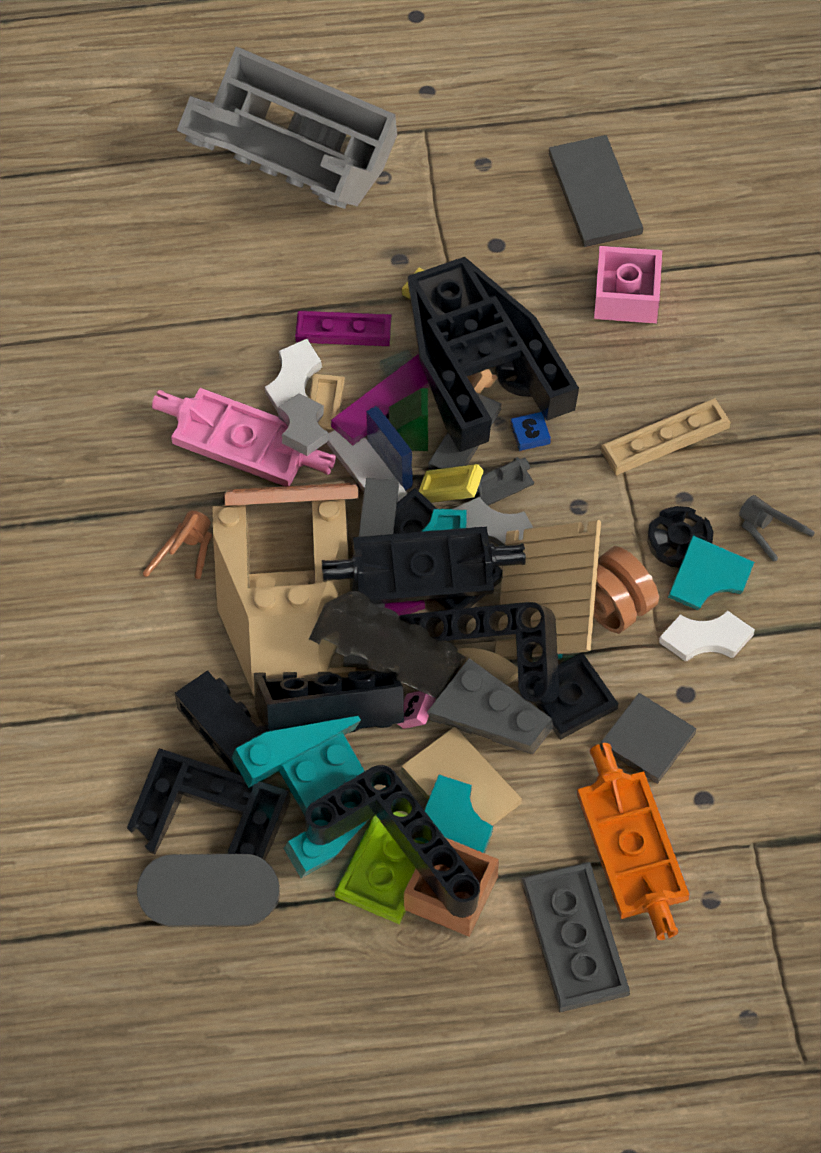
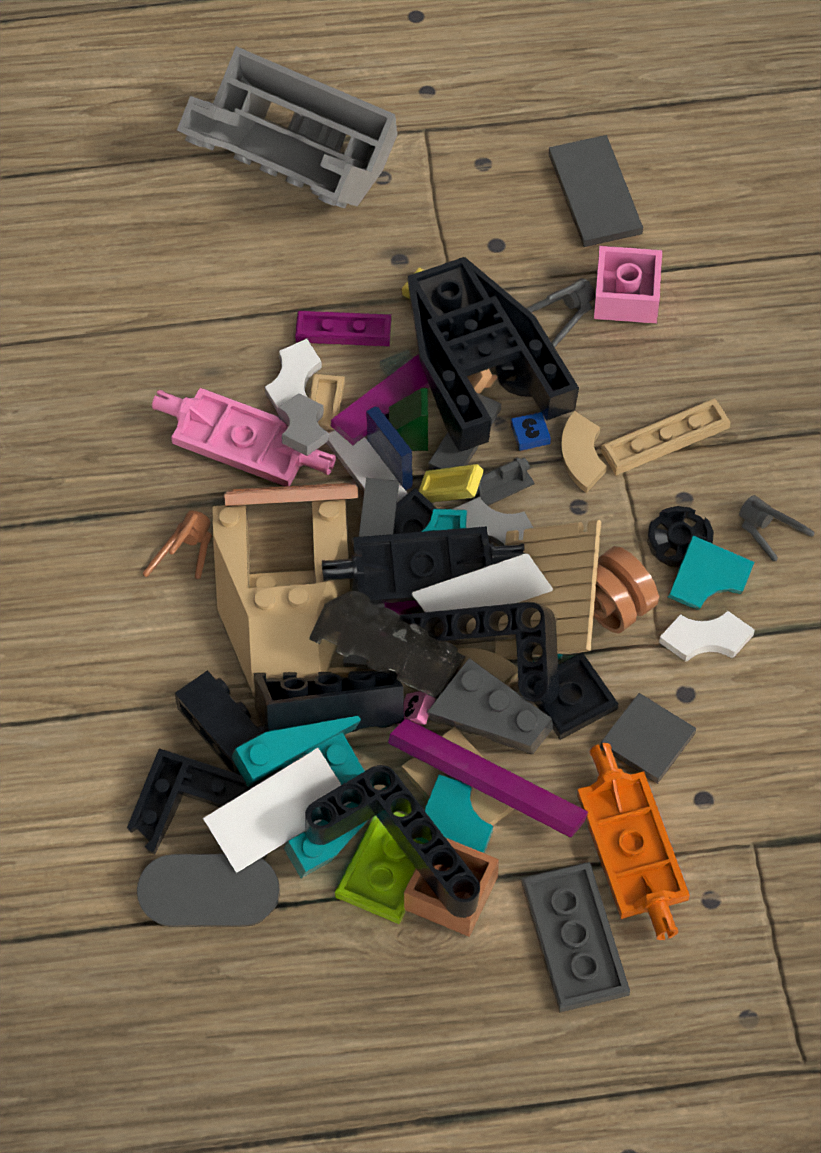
(271, 810): none -> white sticker
(488, 777): none -> magenta tile
(493, 585): none -> white sticker
(574, 296): none -> dark grey plant
(579, 452): none -> tan tile

